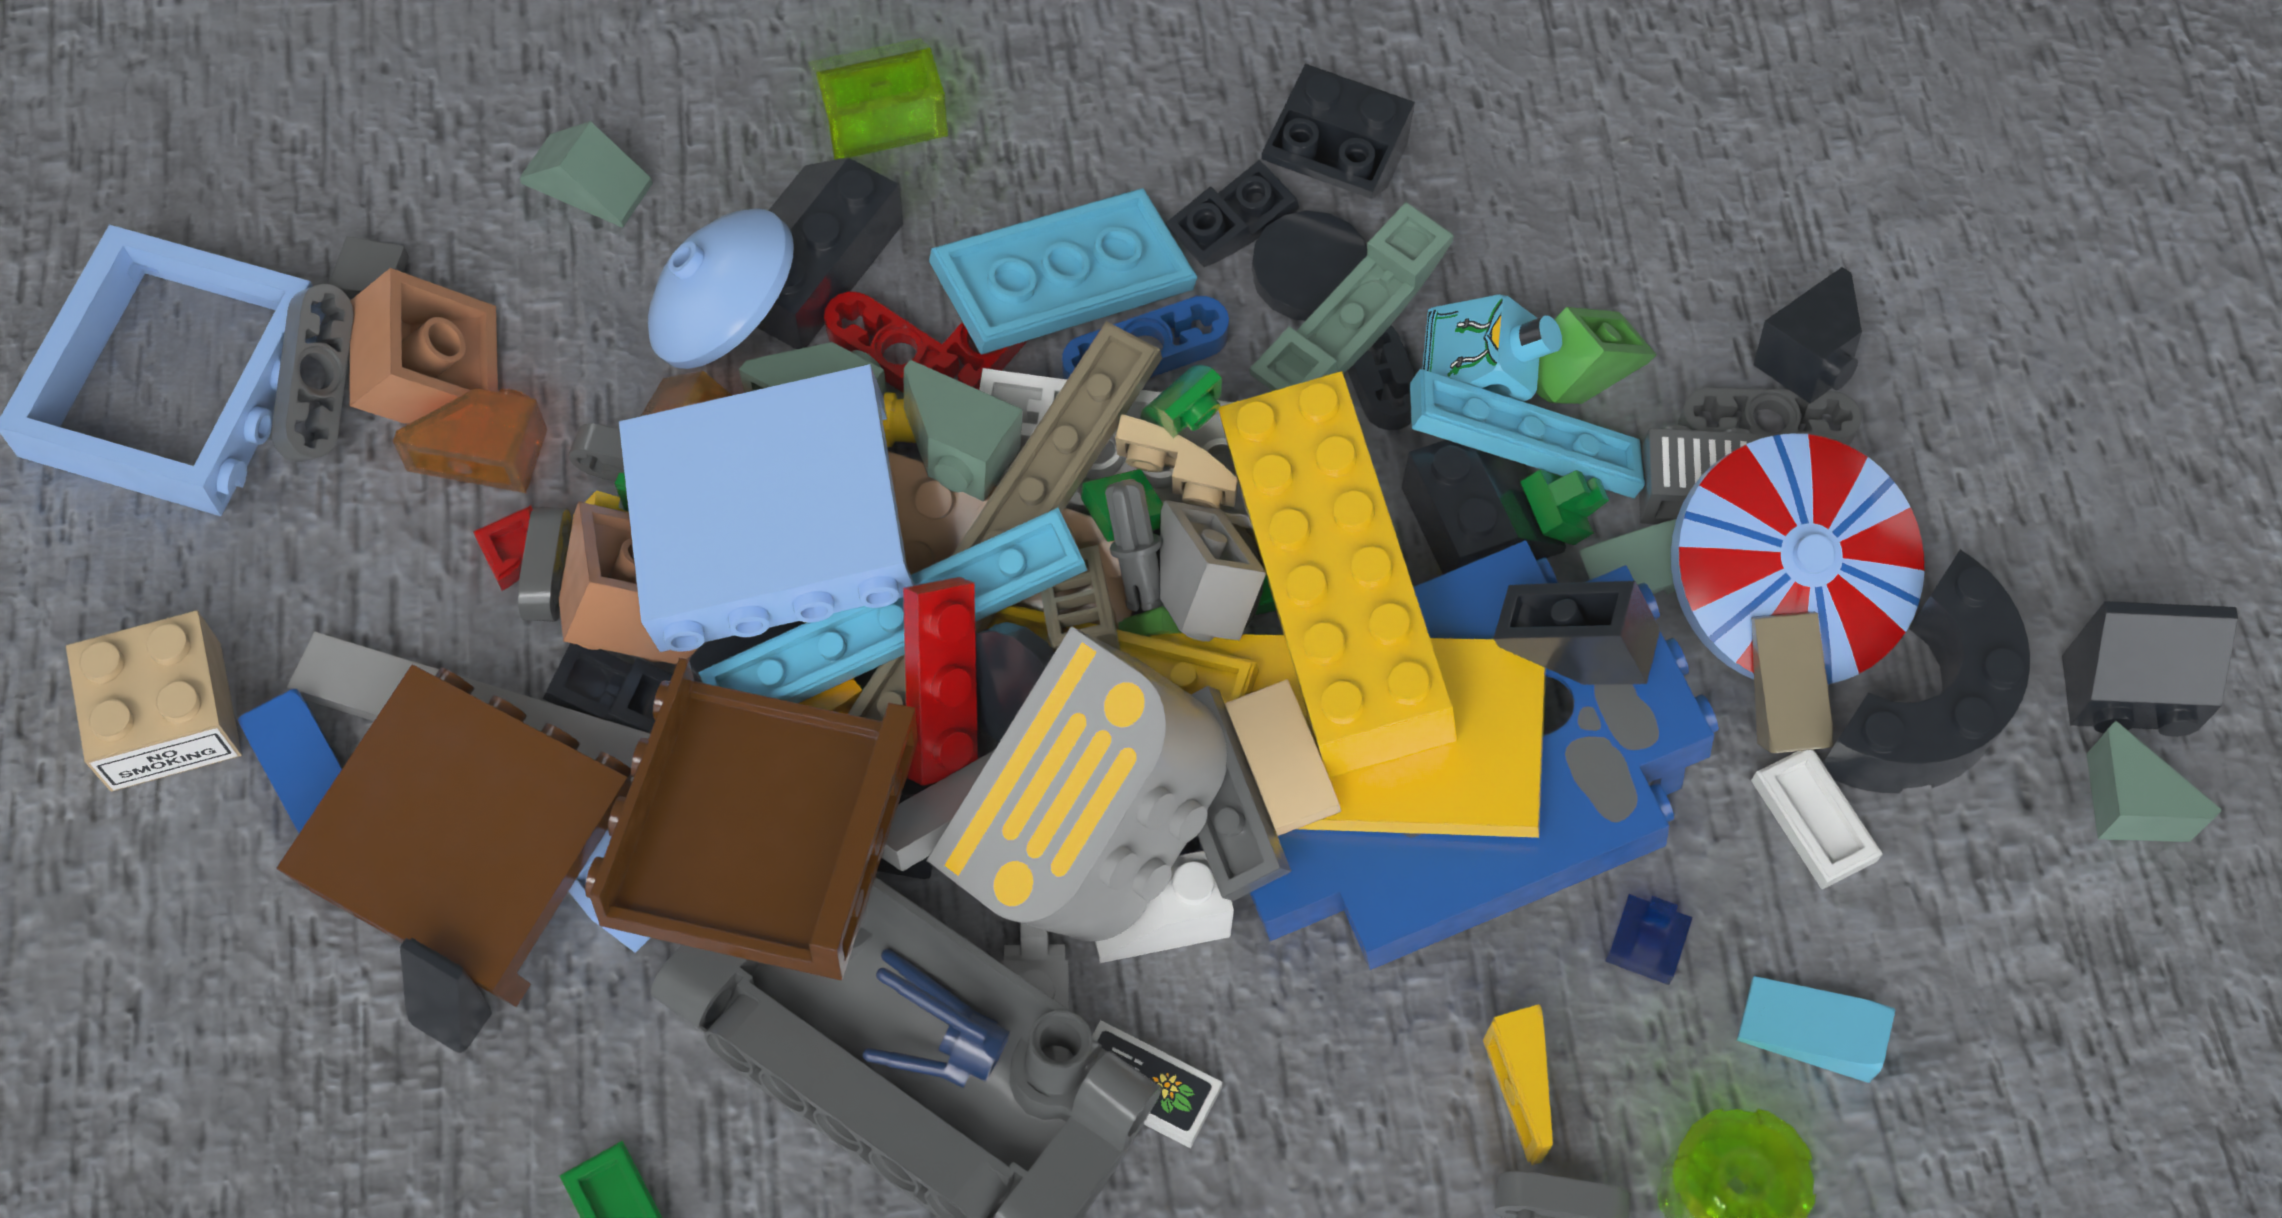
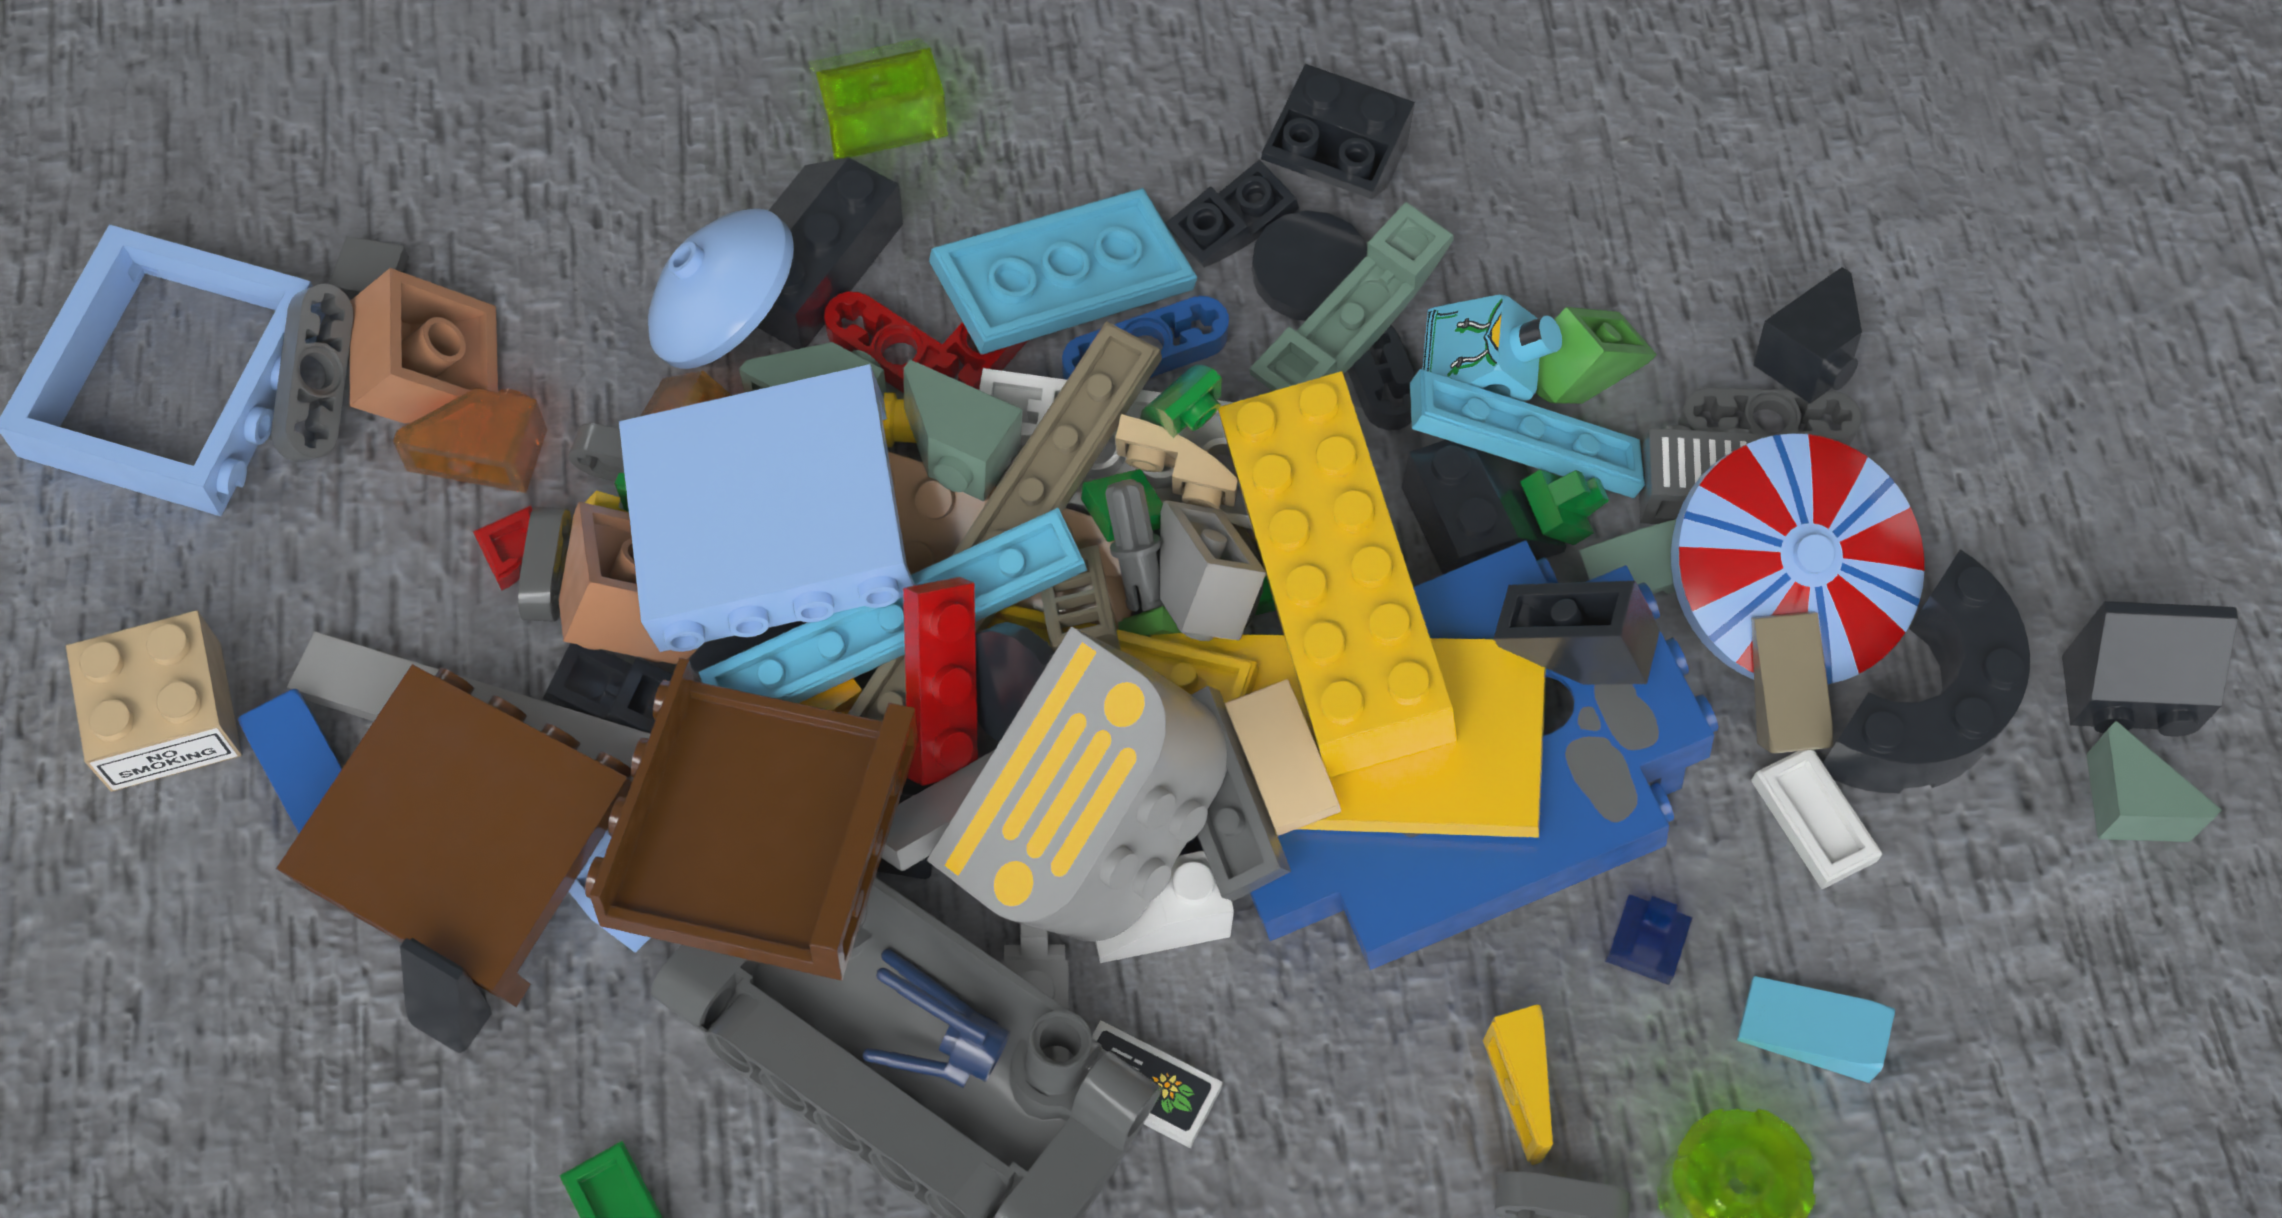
(588, 173): sand green slope -> none

